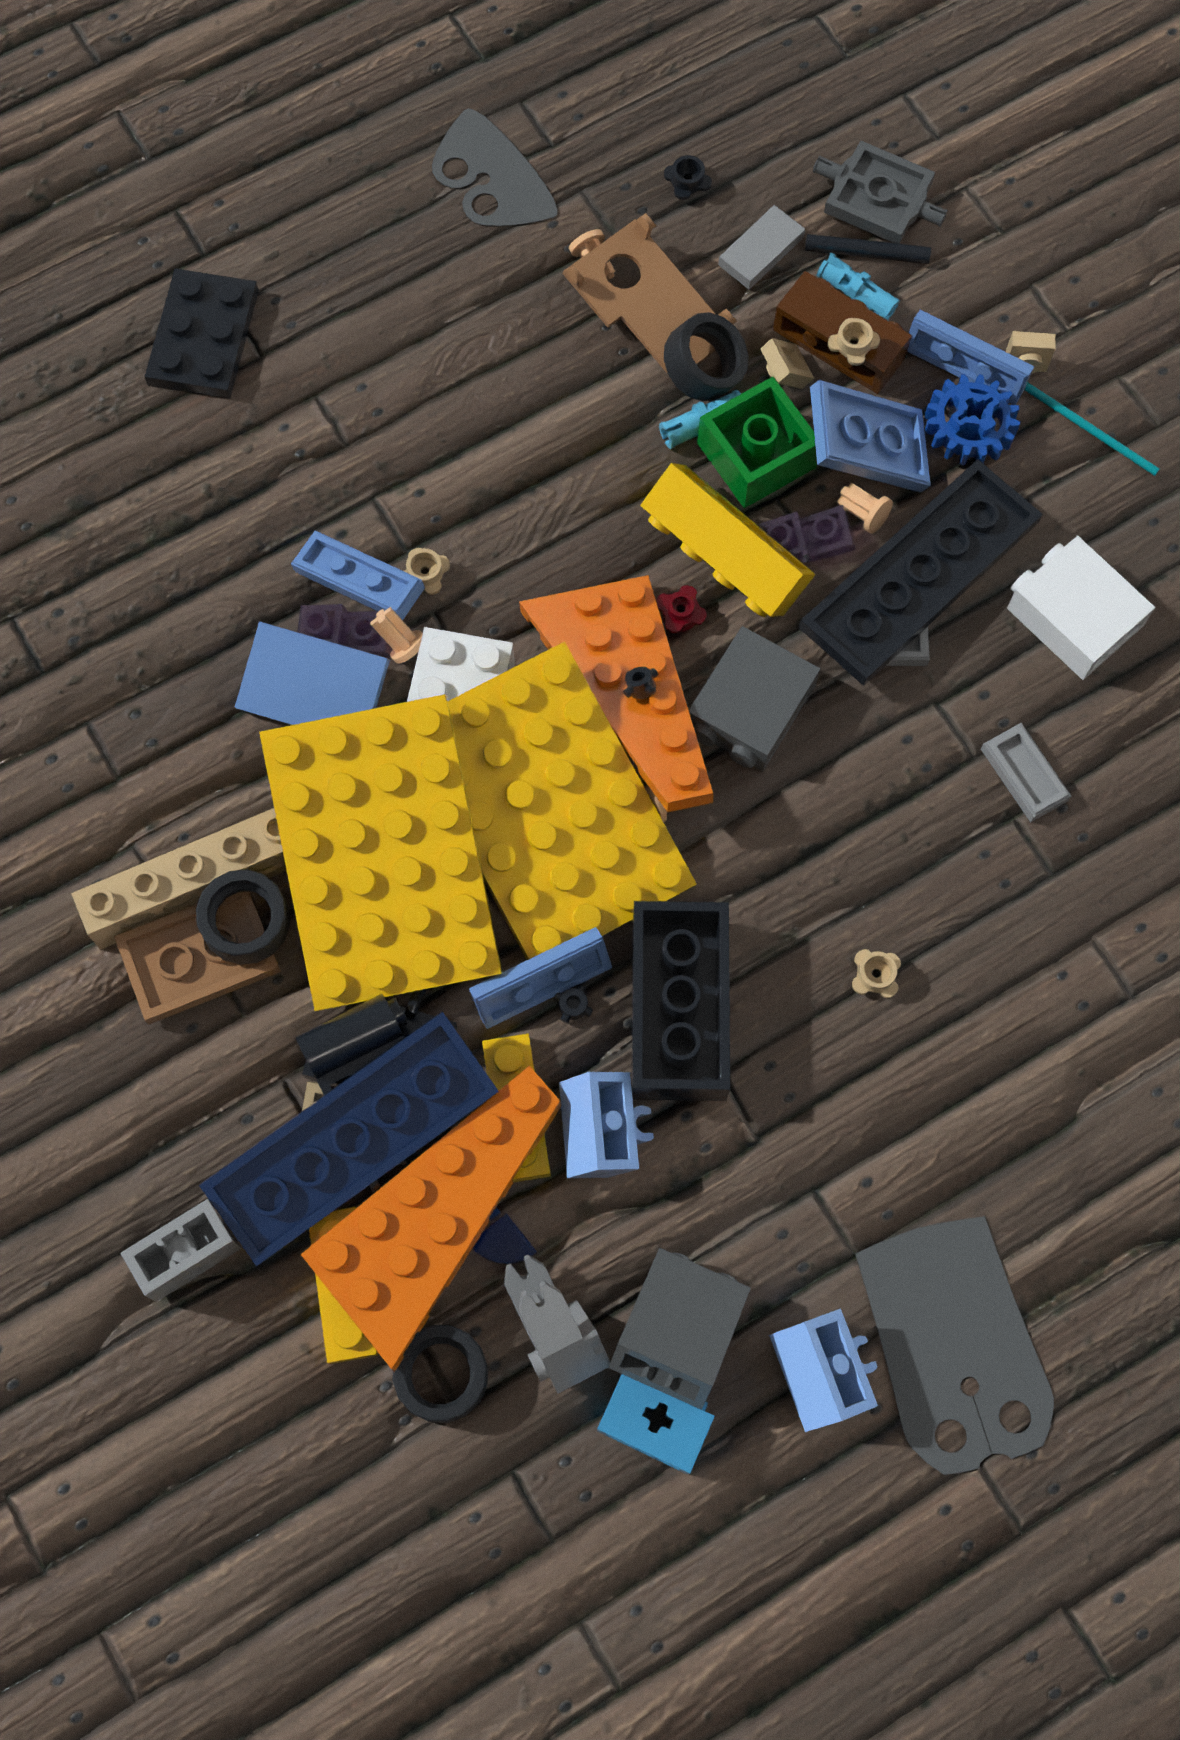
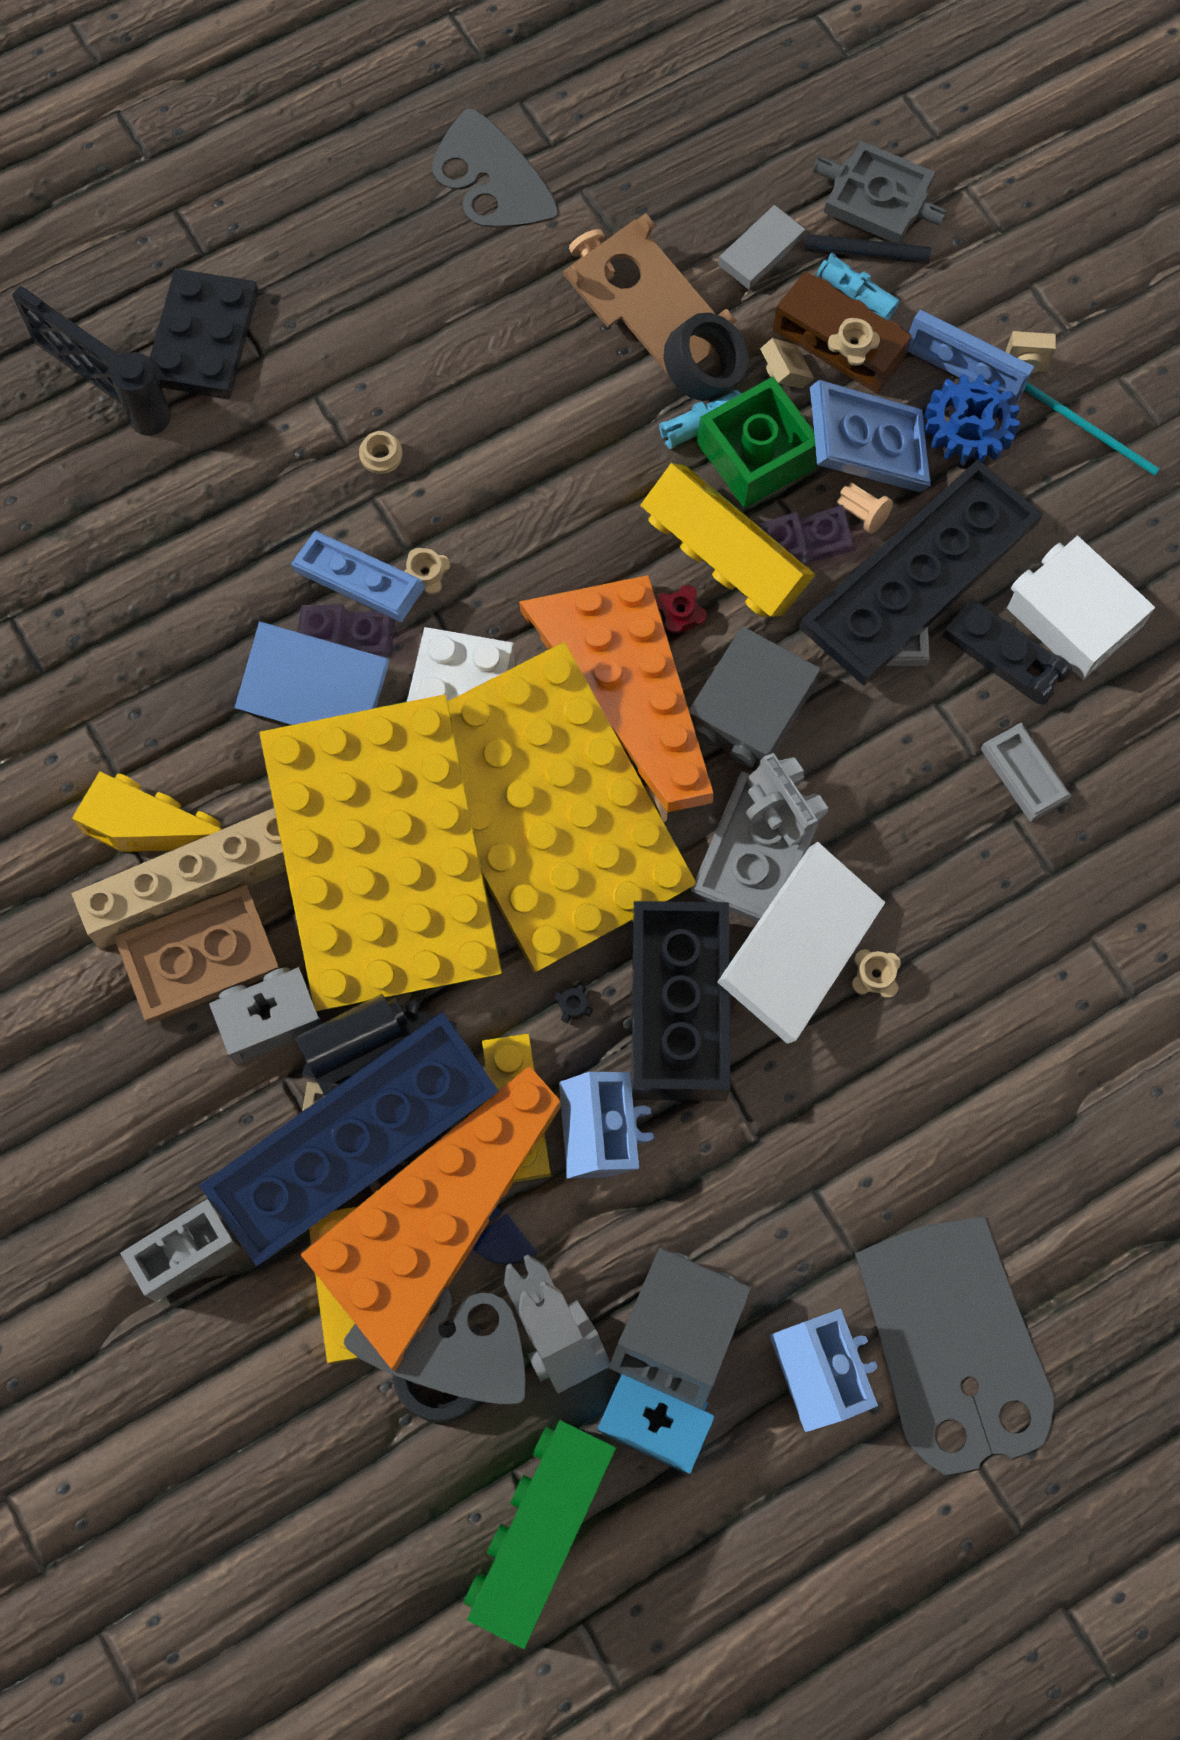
(125, 378): none -> black piece
(135, 821): none -> yellow slope
(226, 886): black tyre -> none
(240, 1014): none -> light grey brick
(380, 442): none -> tan plate
(397, 634): light nougat piece -> none
(464, 1364): none -> dark grey piece
(540, 1535): none -> green brick
(541, 977): medium blue tile -> none
(640, 683): black piece -> none
(687, 167): black plate -> none
(746, 859): none -> light grey tile
(780, 801): none -> light grey hips
(801, 943): none -> white tile
(1006, 651): none -> black plate

